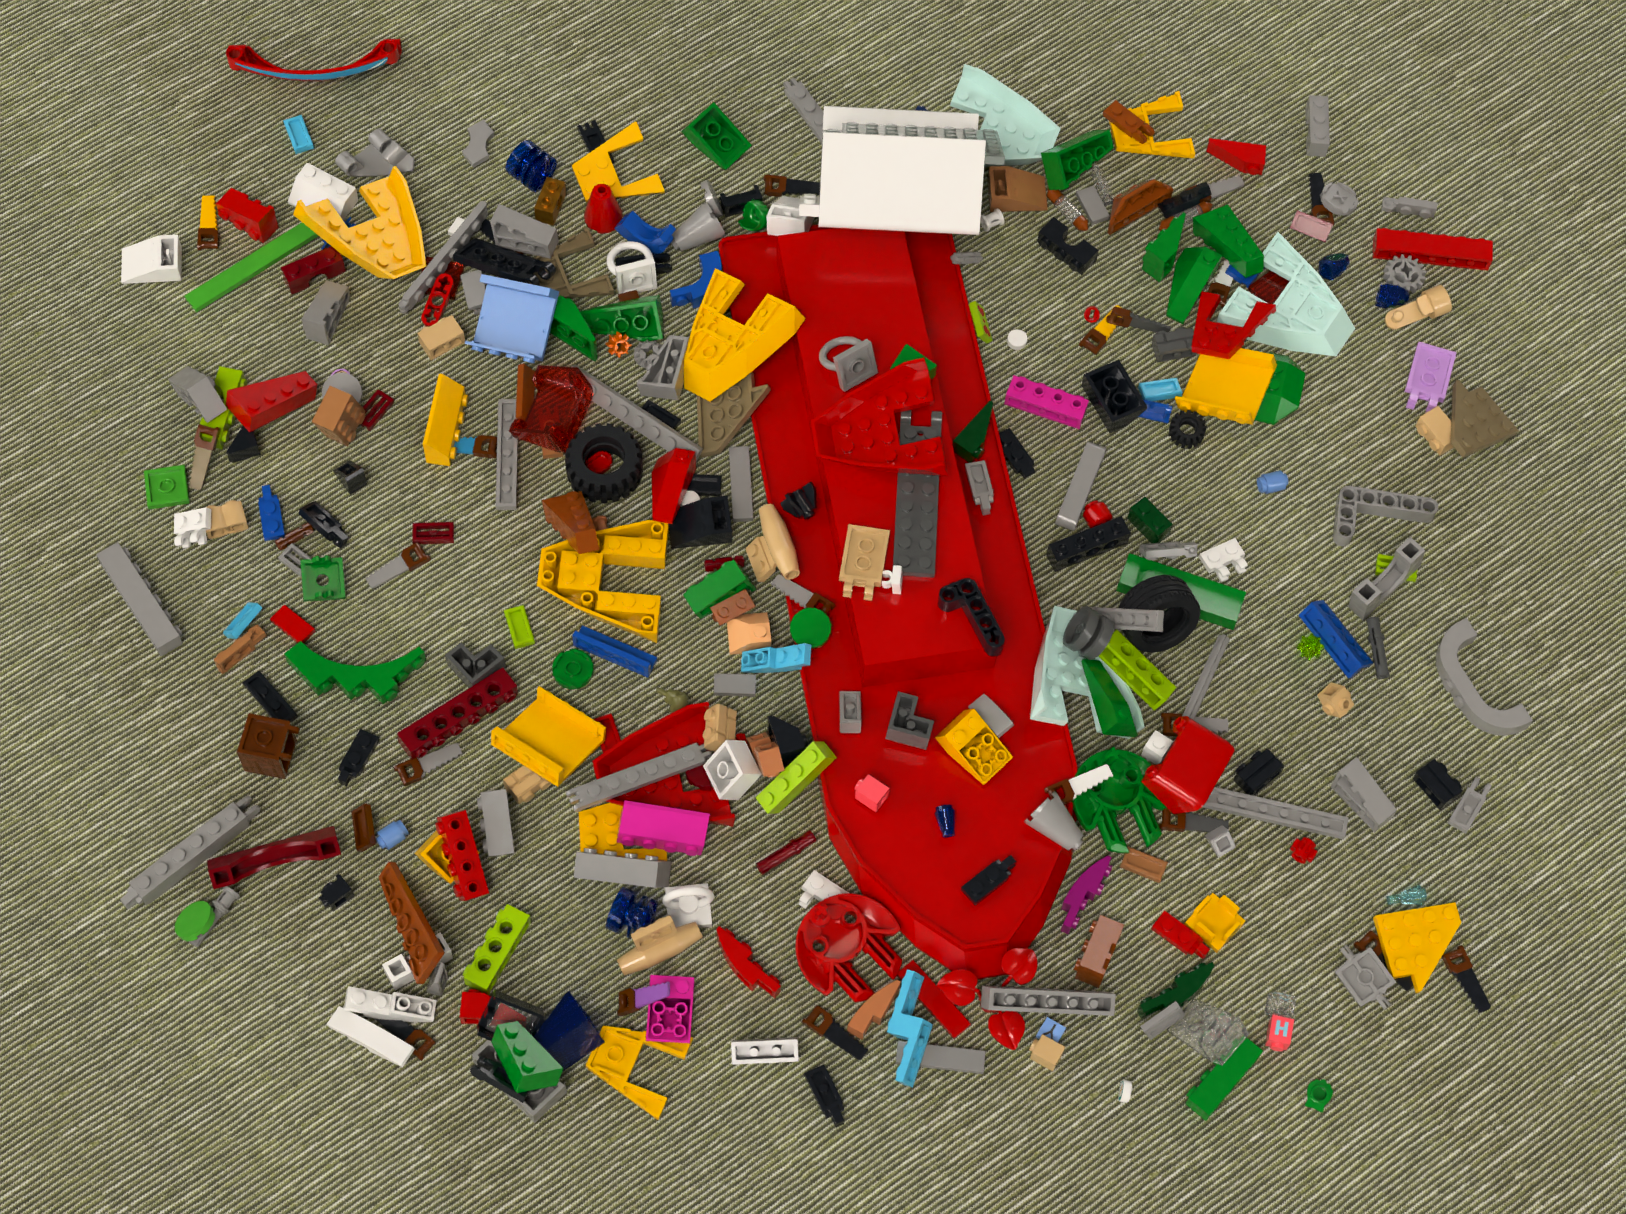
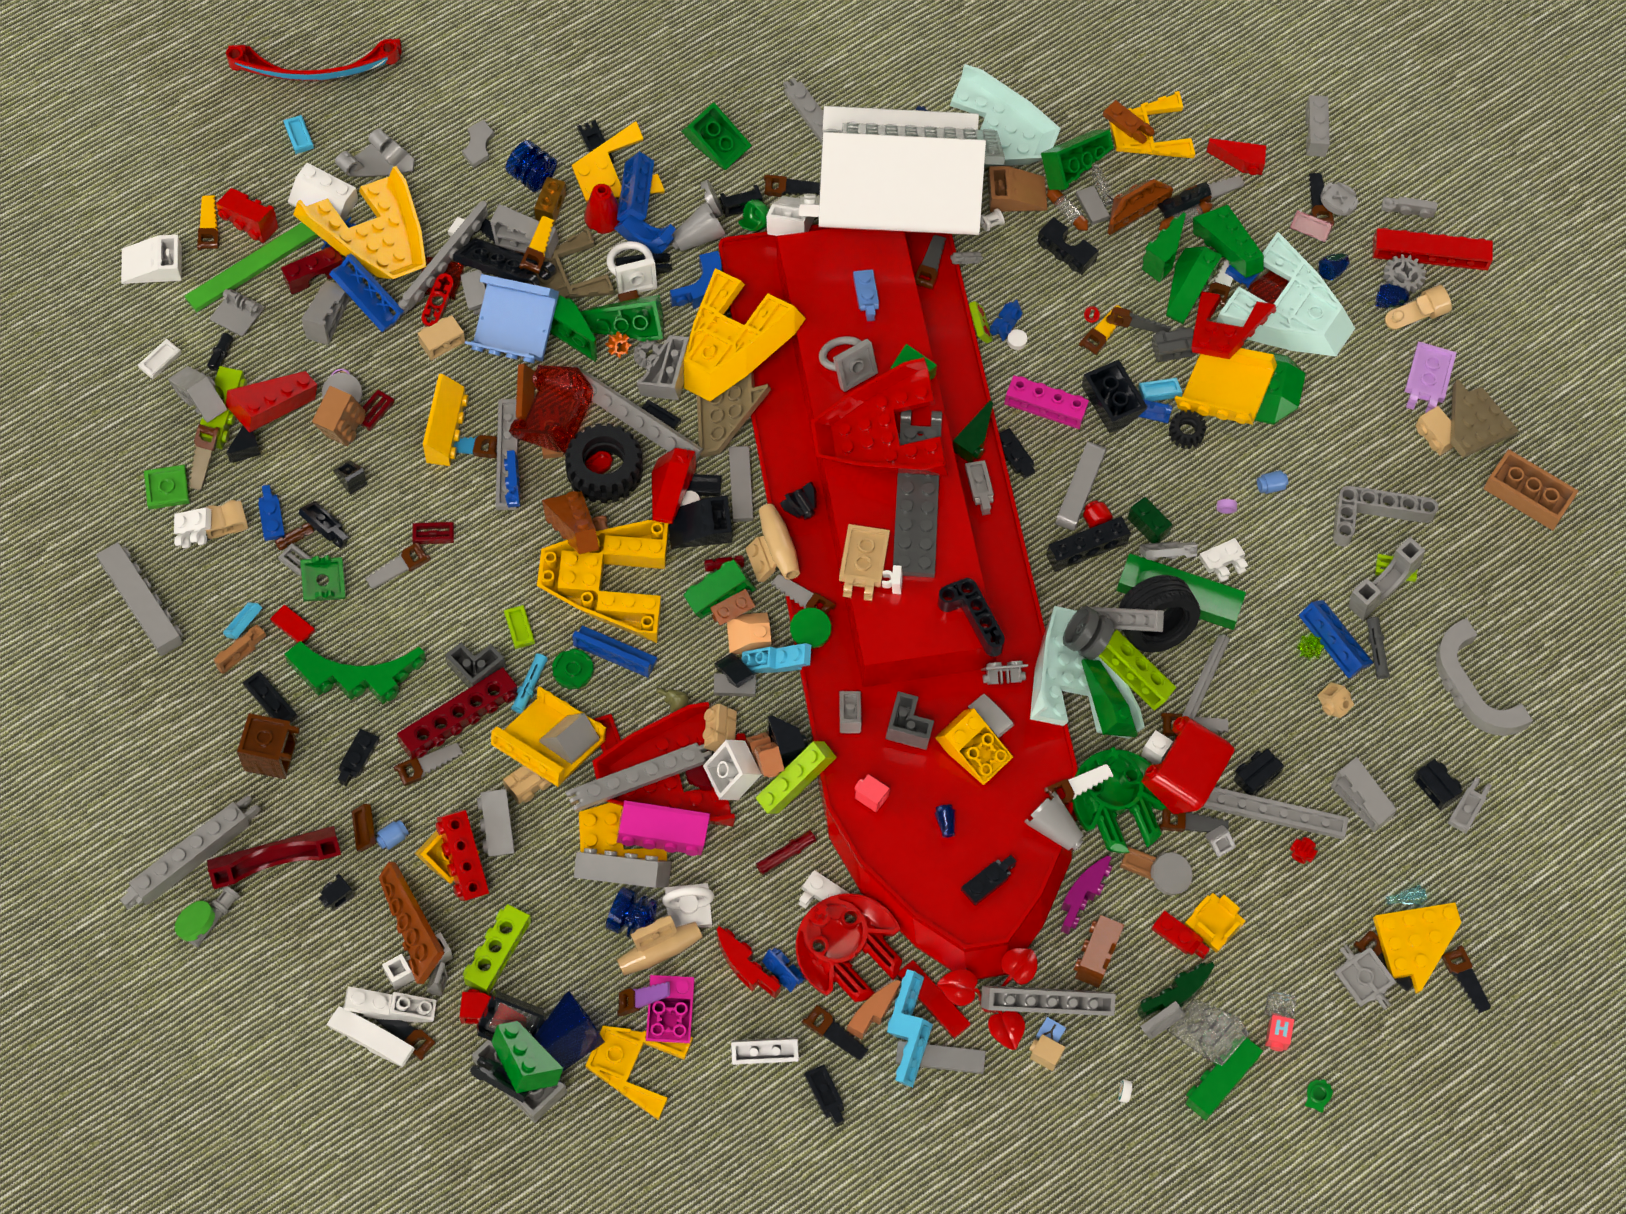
(159, 359): none -> white tile
(220, 352): none -> black axle
(236, 312): none -> light grey hinge
(364, 295): none -> blue fence
(512, 481): none -> blue hinge
(525, 691): none -> medium azure pin
(538, 246): none -> piece
(571, 737): none -> light grey slope
(635, 187): none -> blue fence
(734, 669): none -> black slope
(776, 963): none -> blue hinge
(866, 292): none -> medium blue hinge
(930, 263): none -> piece
(1010, 315): none -> blue hinge
(1015, 672): none -> light grey hinge
(1171, 873): none -> light grey tile
(1226, 506): none -> lavender tile
(1530, 489): none -> medium nougat brick

